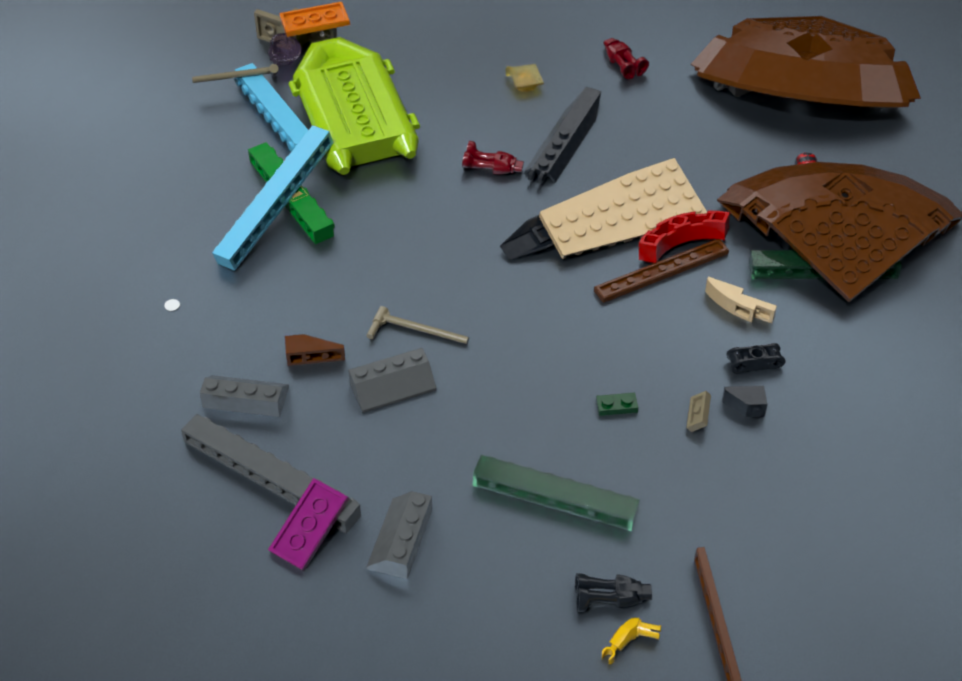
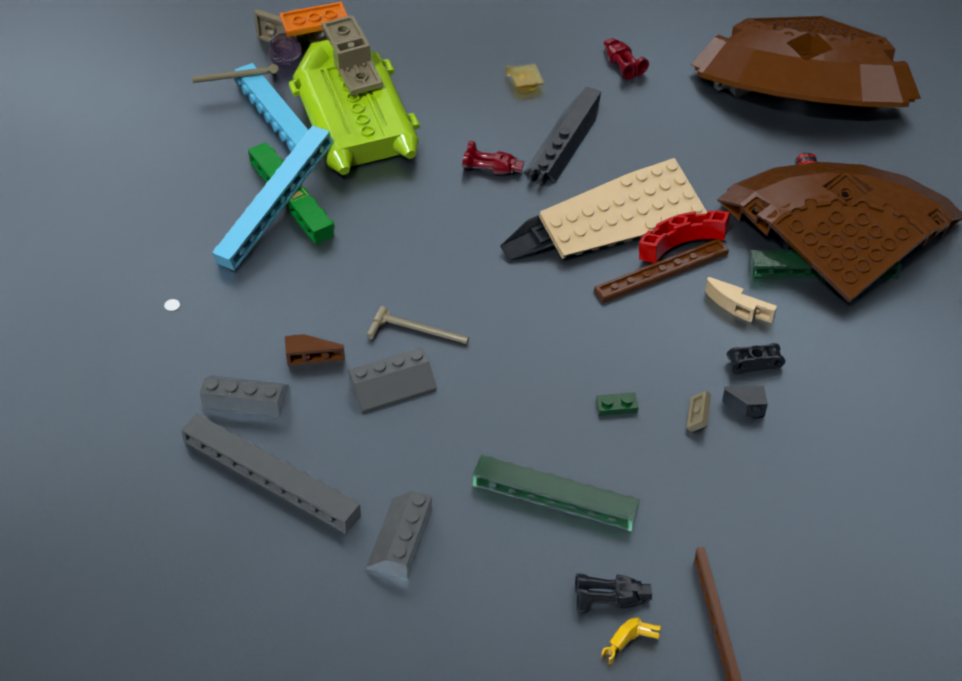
(308, 524): magenta tile -> none
(352, 55): none -> dark tan bracket

